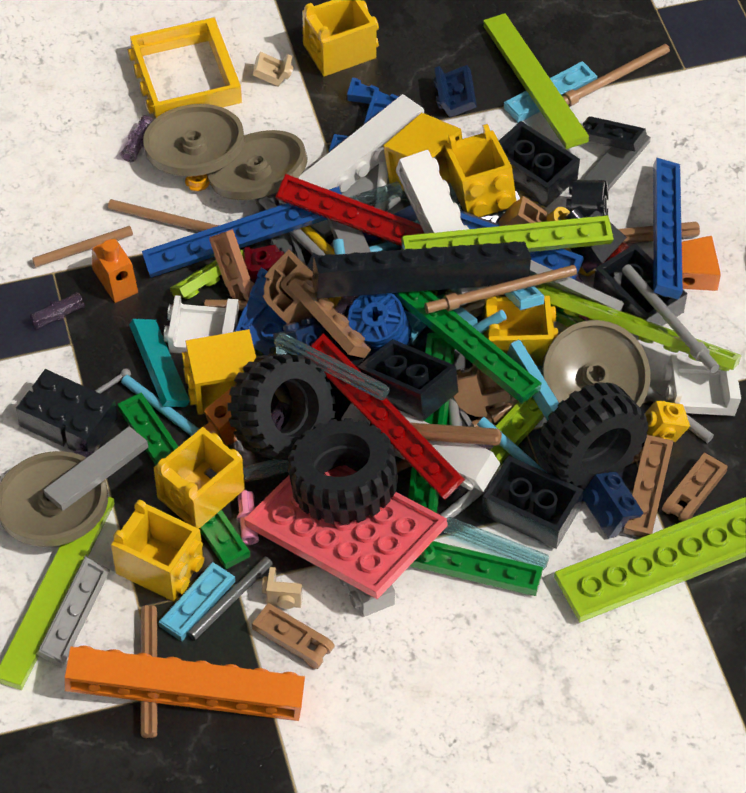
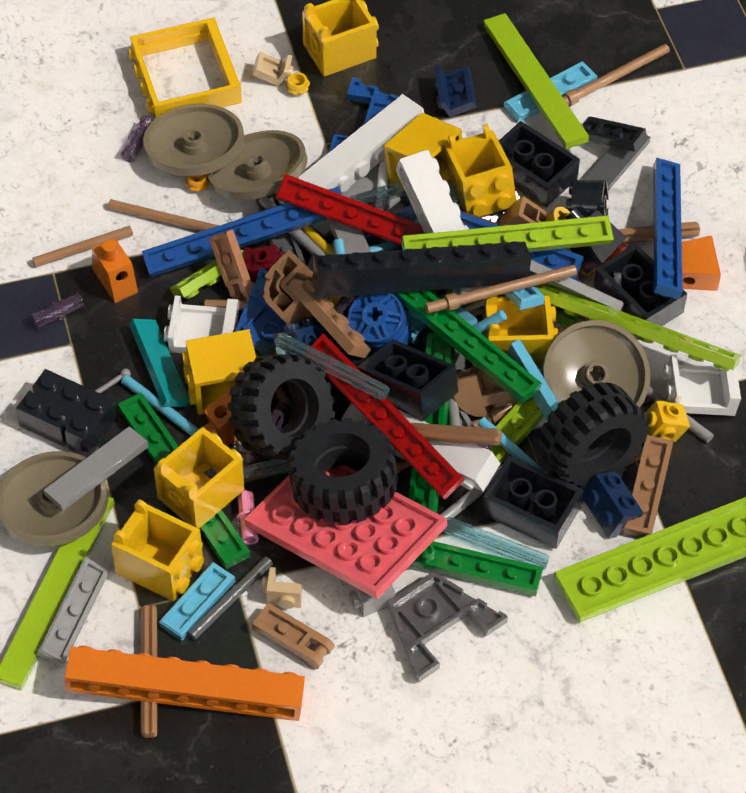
(297, 83): none -> yellow plate
(431, 609): none -> flat silver wing
(695, 487): medium nougat plate -> none
(697, 349): light grey bar -> none

